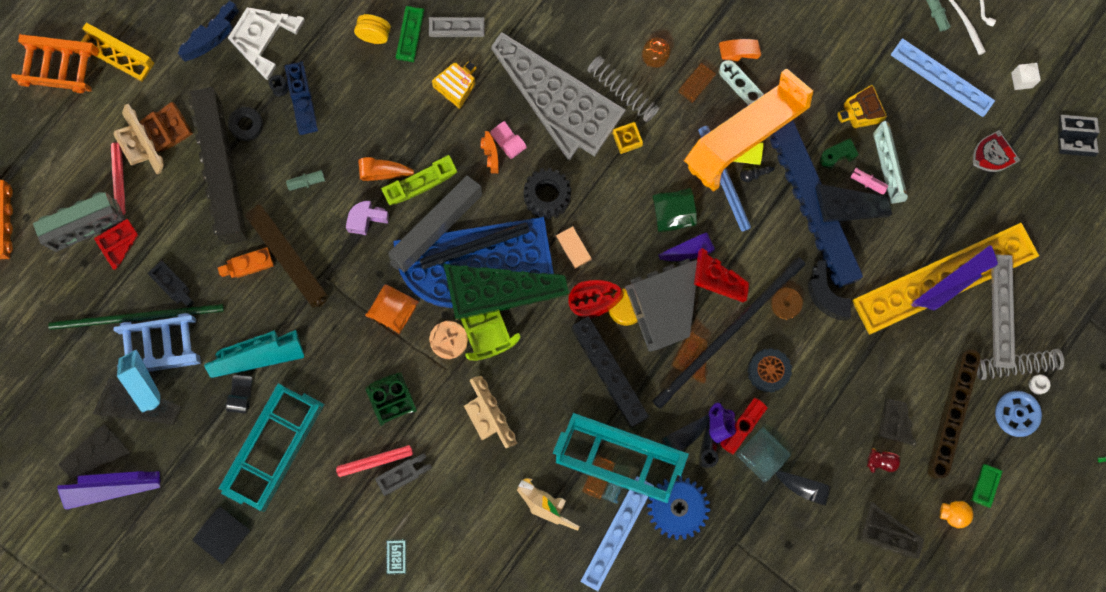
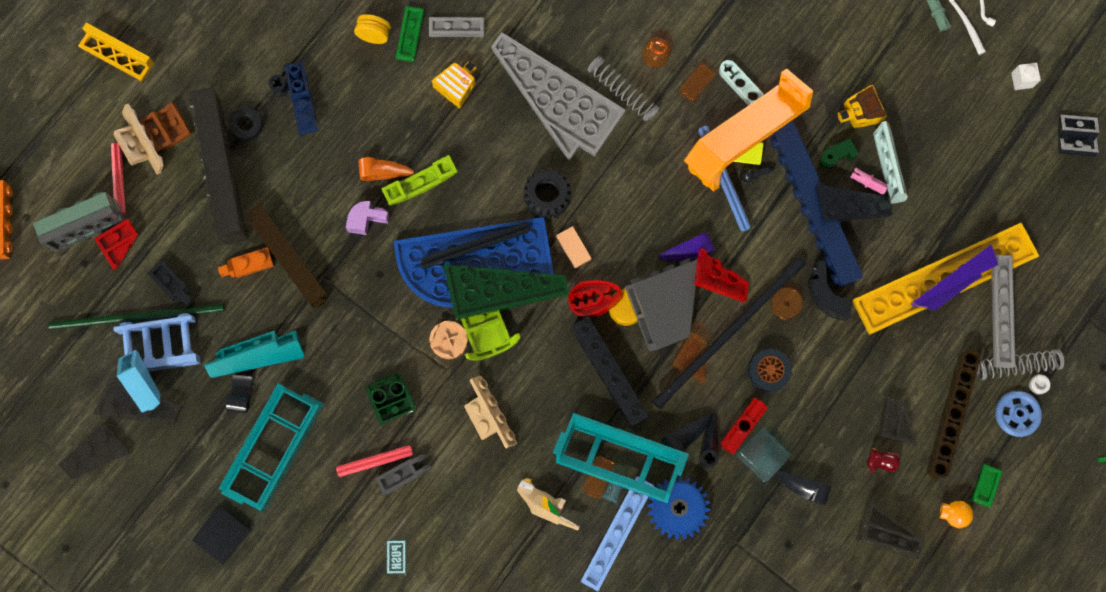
(50, 45): orange fence -> none
(106, 486): wedge -> none
(205, 39): dark blue slope -> none
(255, 32): white wing -> none
(305, 180): sand green axle -> none
(392, 308): orange slope -> none
(435, 224): dark grey brick -> none
(489, 147): orange slope -> none
(509, 143): bright pink panel -> none
(627, 138): yellow piece -> none
(675, 210): dark green slope -> none
(721, 423): dark purple piece -> none
(735, 49): orange slope -> none
(942, 77): light blue plate -> none
(994, 153): shield -> none

